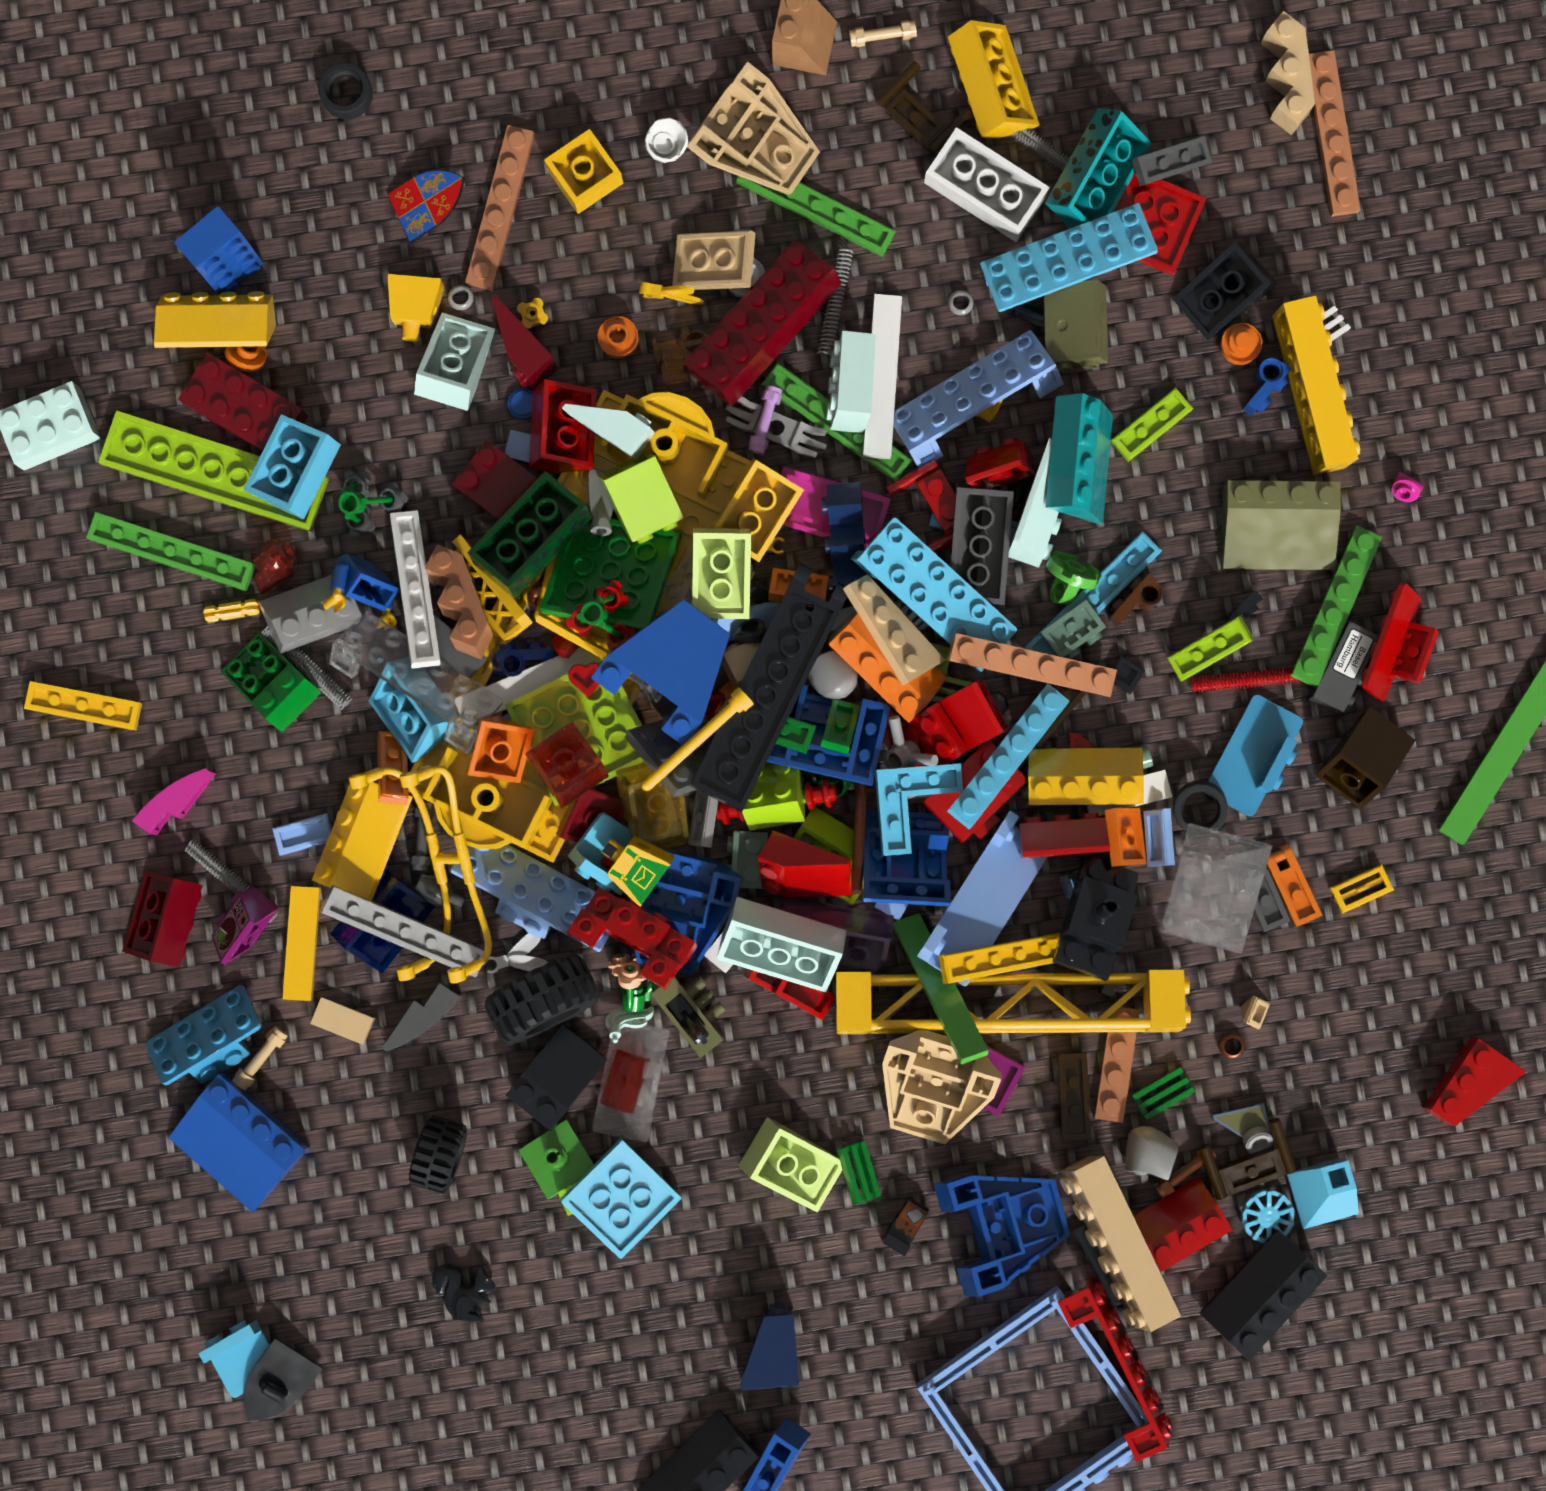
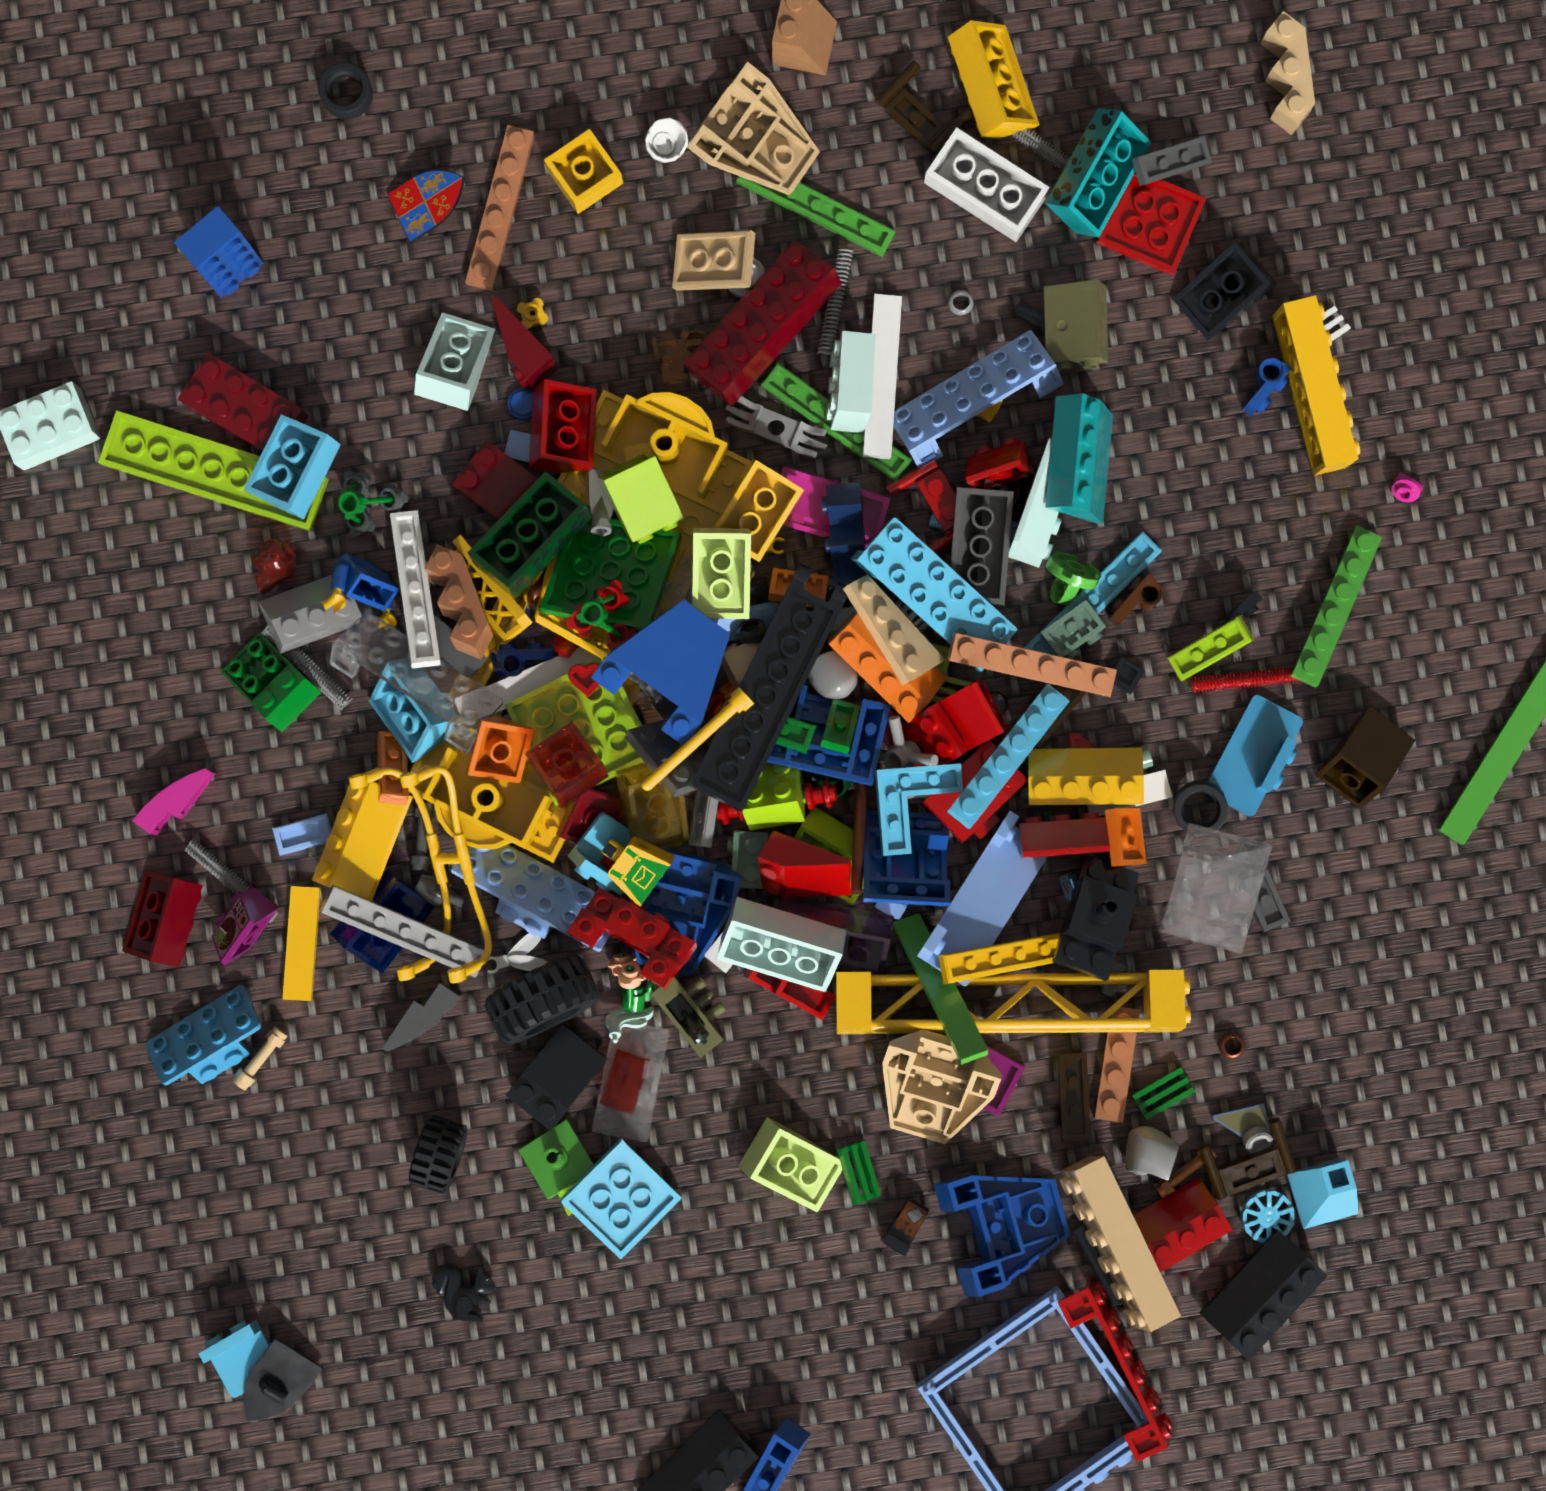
(83, 705): yellow plate -> none
(171, 551): bright green plate -> none
(214, 320): yellow slope -> none
(231, 610): yellow axle -> none
(238, 1141): blue slope -> none
(246, 357): orange plate -> none
(342, 1020): tan tile -> none
(414, 303): yellow torso -> none
(454, 290): light grey piece -> none
(617, 427): light aqua slope -> none
(618, 337): orange plate -> none
(677, 293): yellow piece -> none
(758, 443): lavender bar -> none
(773, 1352): dark blue slope -> none
(906, 29): tan bar -> none
(1069, 257): medium azure bracket -> none
(1151, 424): lime tile -> none
(1159, 837): light blue tile -> none
(1241, 344): orange plate -> none
(1254, 1011): tan slope -> none
(1280, 525): slope -> none
(1293, 887): orange plate -> none
(1333, 135): nougat plate -> none
(1339, 898): yellow tile -> none
(1344, 669): dark grey brick -> none
(1402, 645): red bracket -> none
(1471, 1082): red wedge -> none

